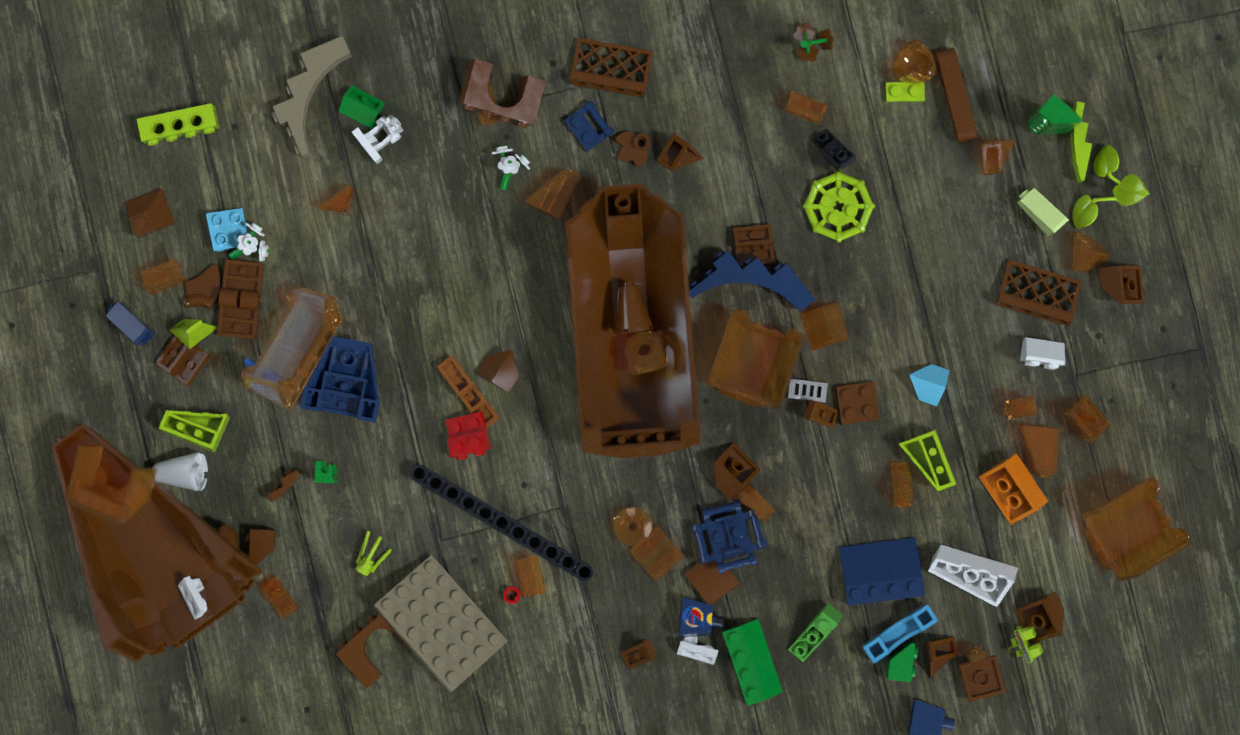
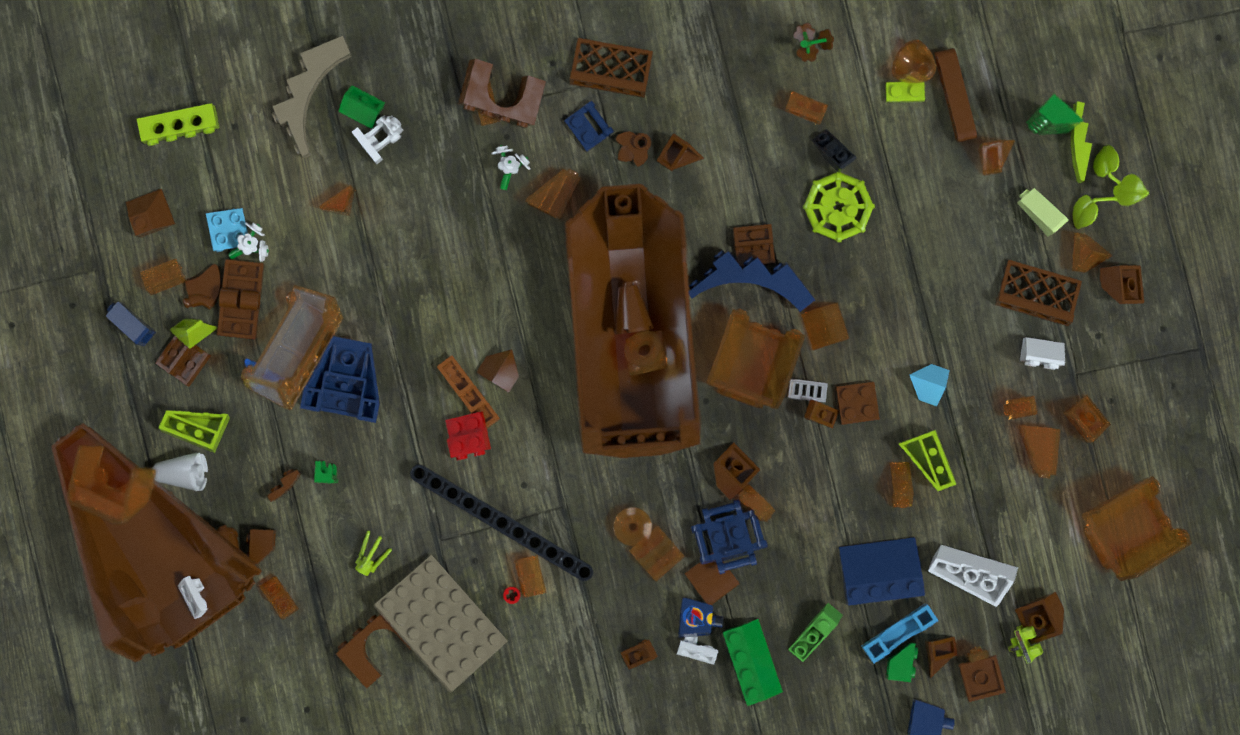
(1013, 489): orange slope -> none

